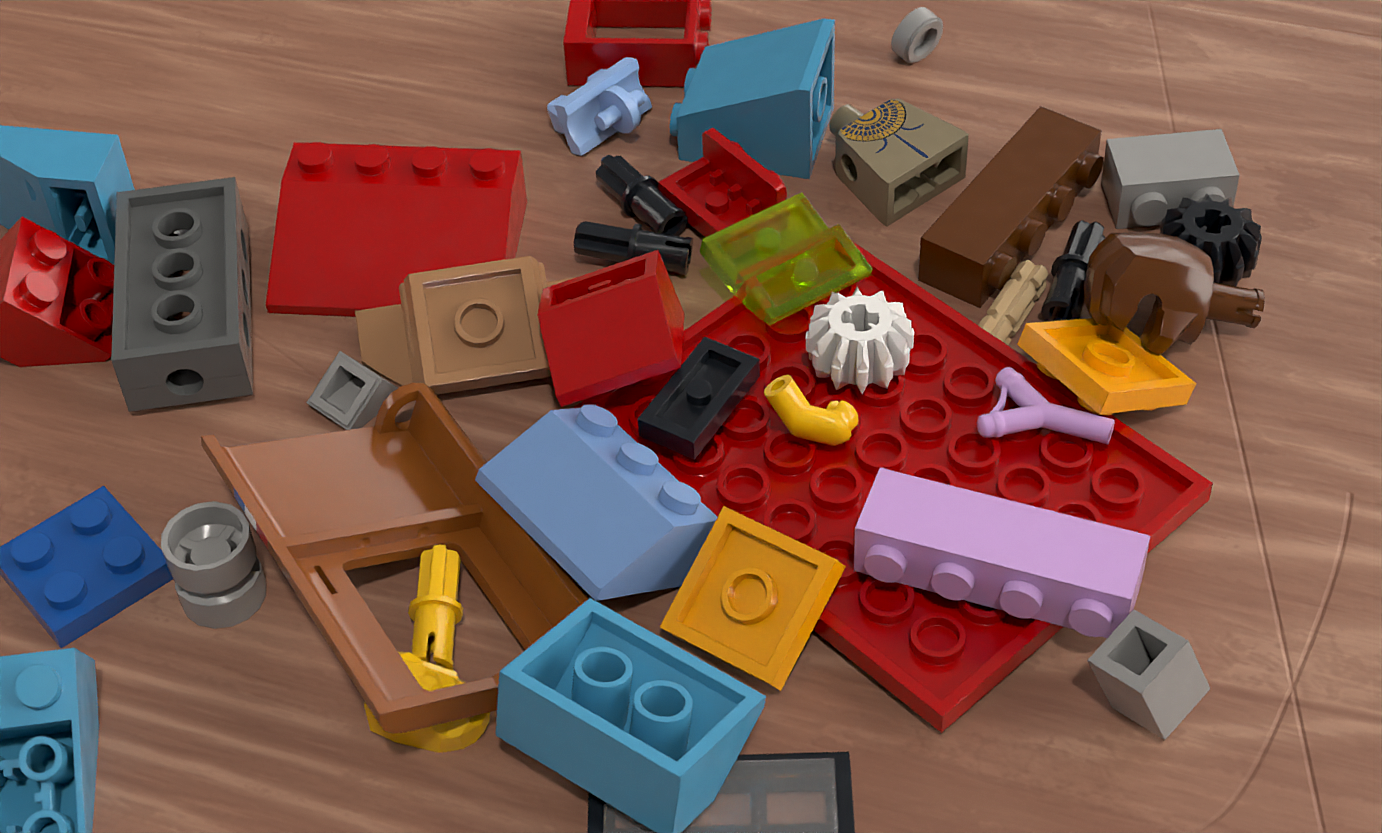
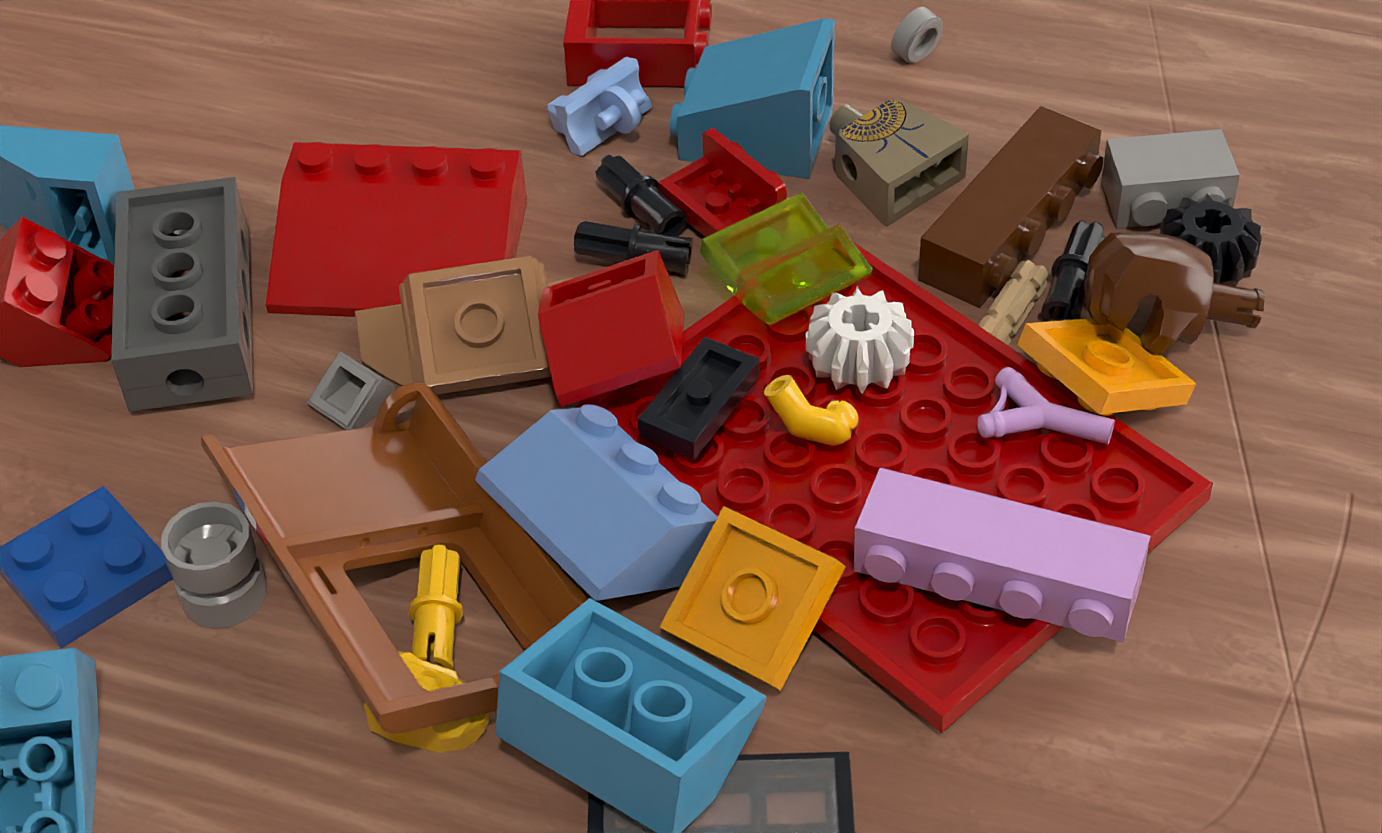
(1149, 674): light grey brick -> none

